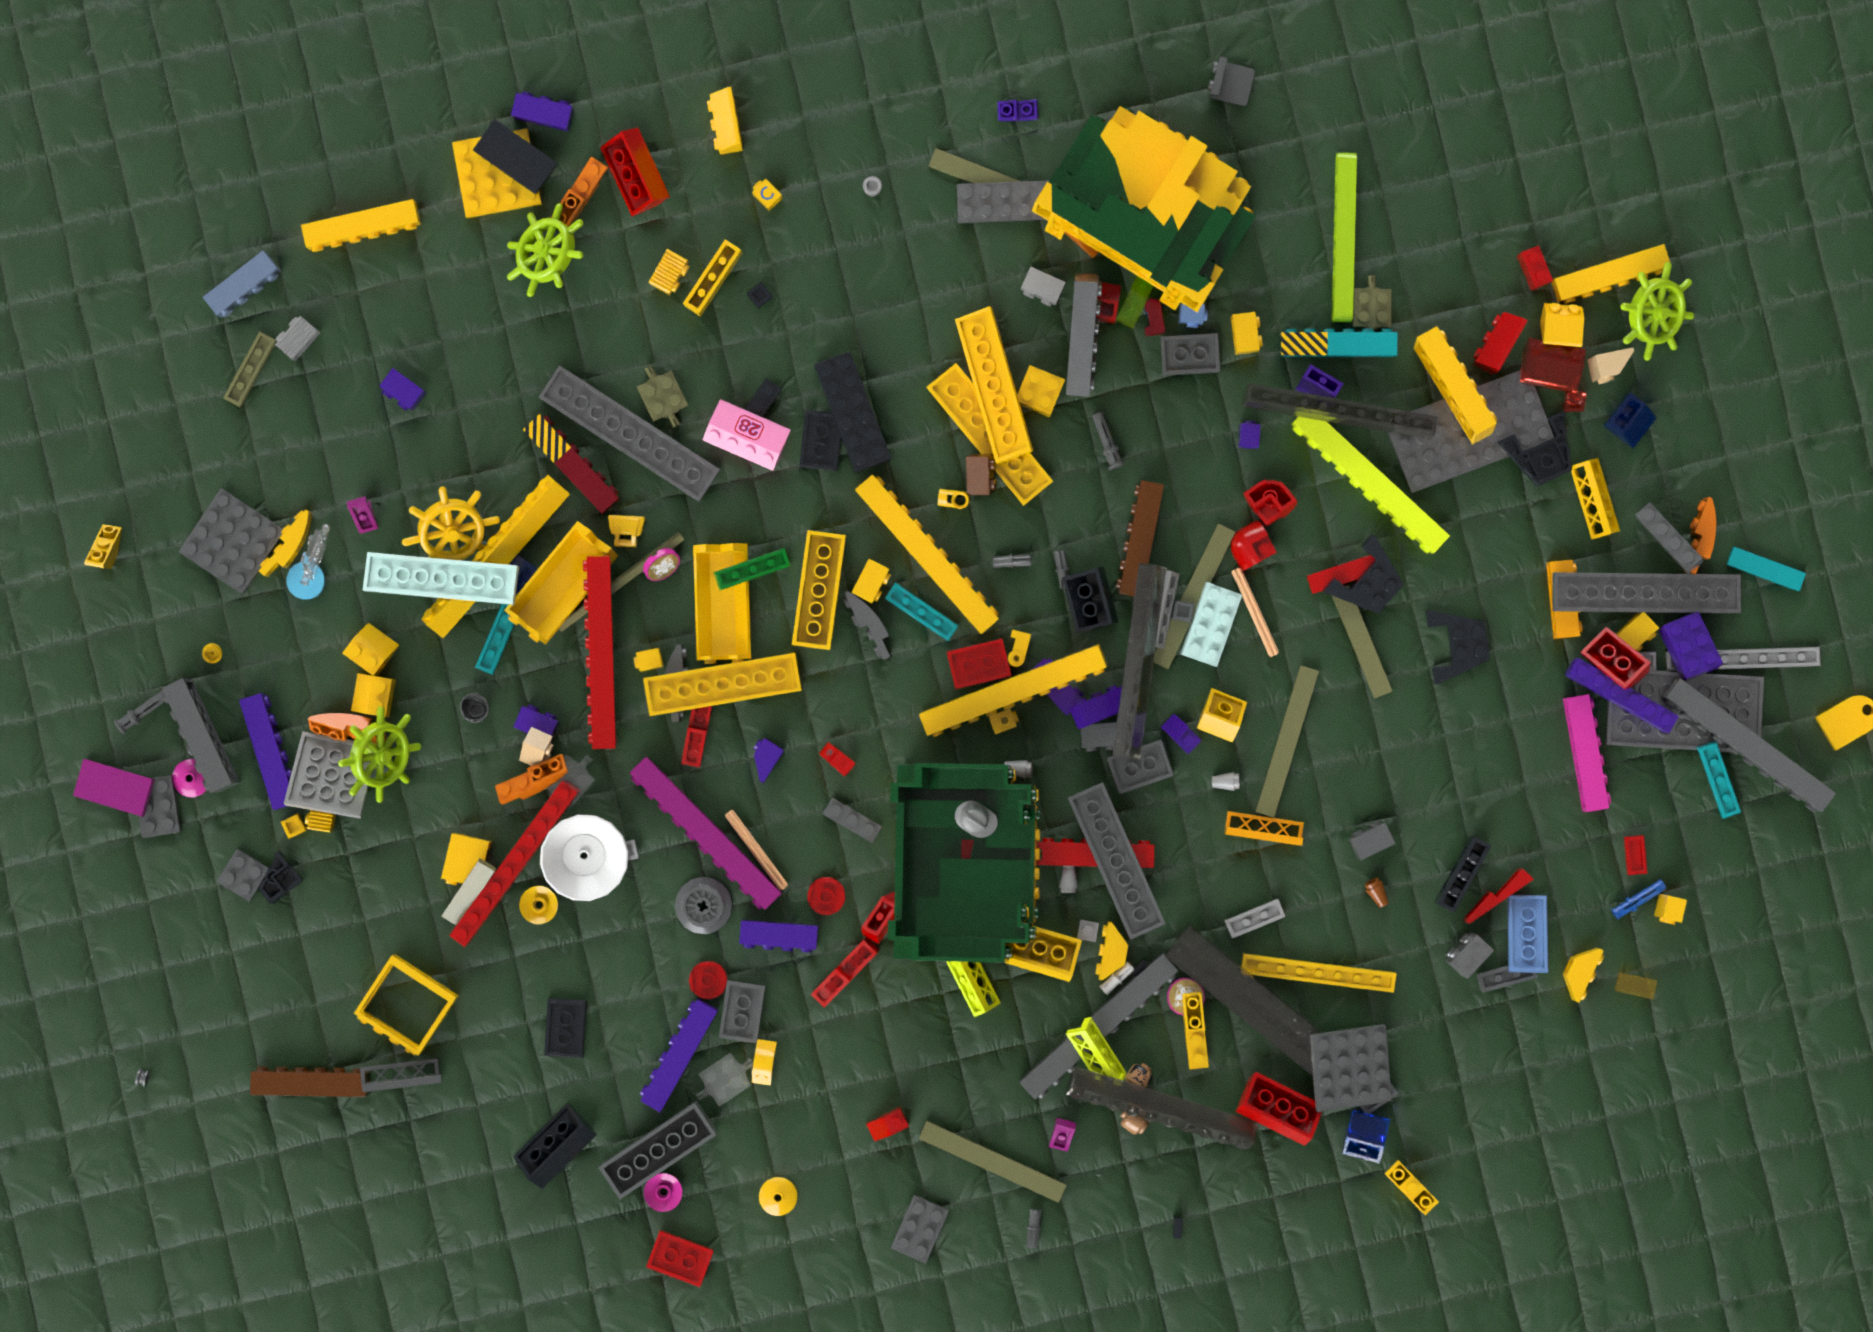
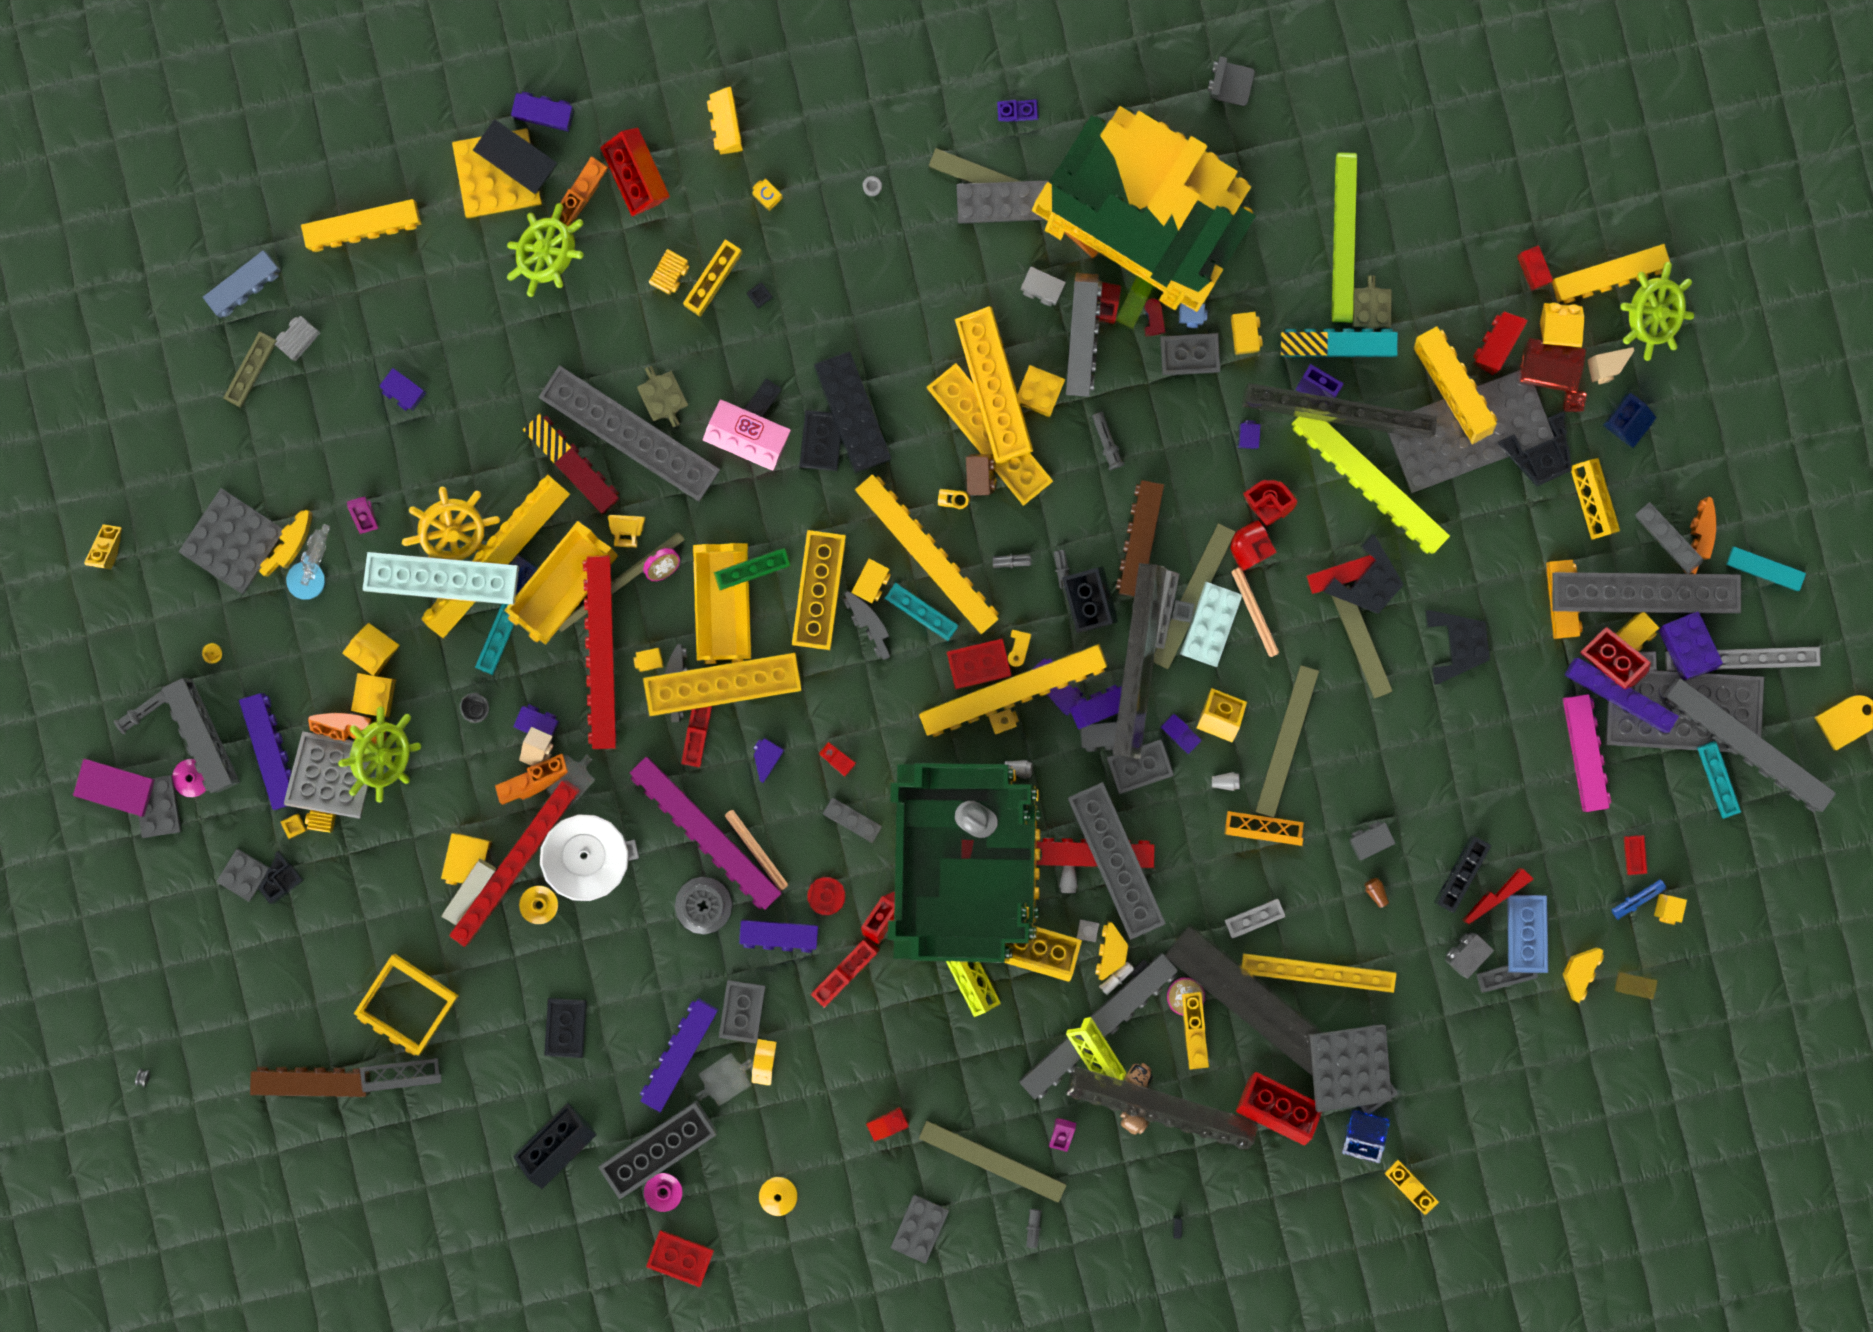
(708, 980): red tile -> none

